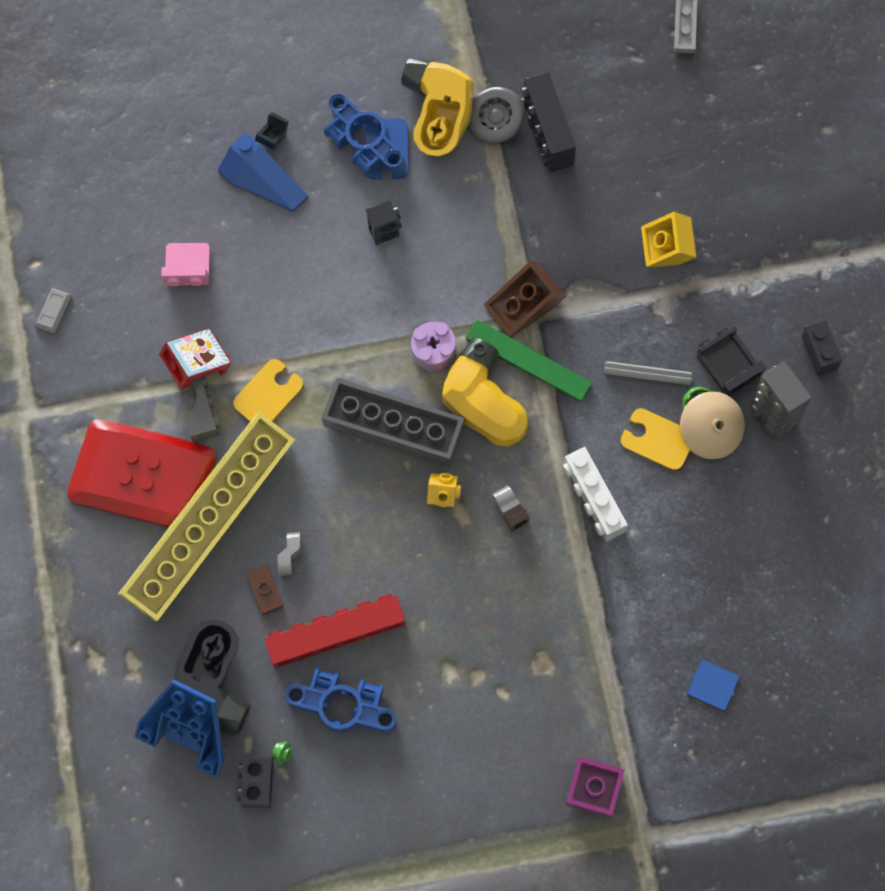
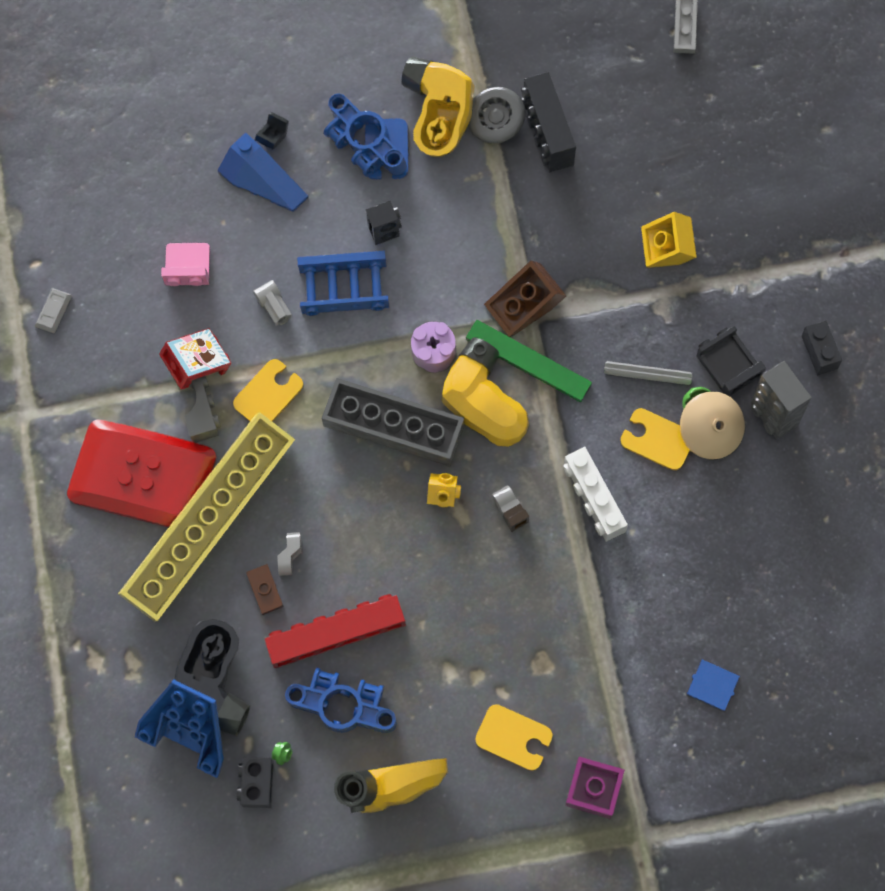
(270, 298): none -> light grey piece
(333, 263): none -> blue fence
(390, 786): none -> yellow piece
(507, 734): none -> yellow piece

